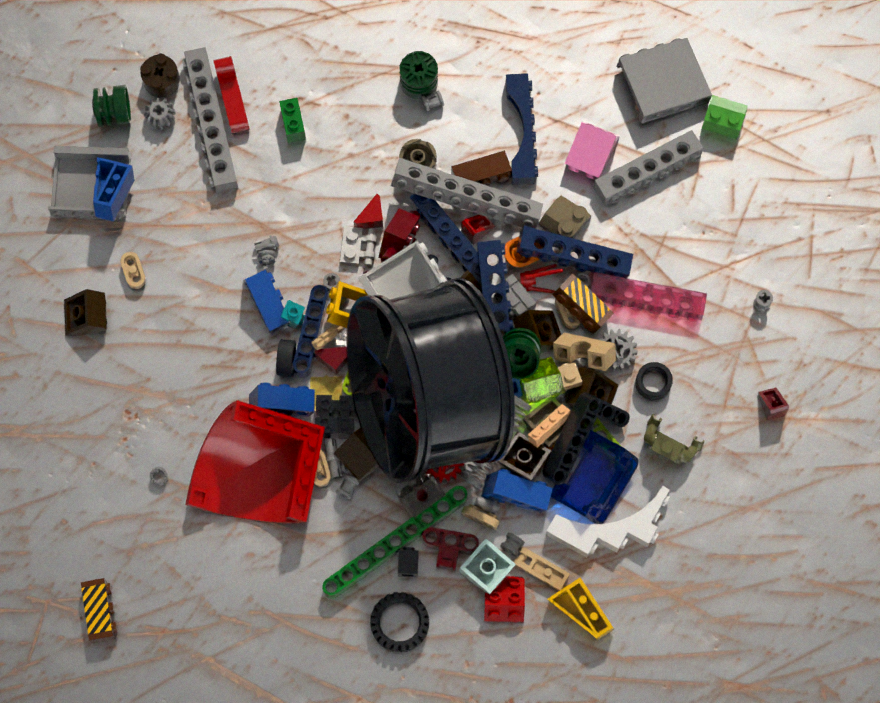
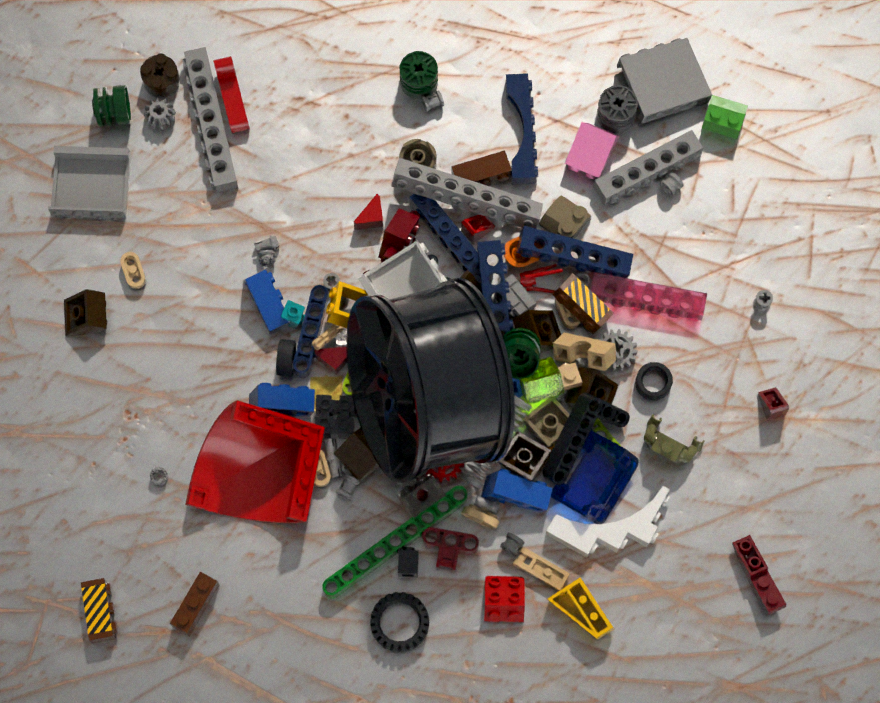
(111, 187): blue wedge -> none
(194, 604): none -> reddish brown brick
(292, 120): green brick -> none
(351, 246): white plate -> none
(486, 567): light aqua slope -> none
(549, 425): light nougat piece -> none
(617, 117): none -> dark grey wheel
(671, 184): none -> light grey wheel
(758, 575): none -> dark red slope

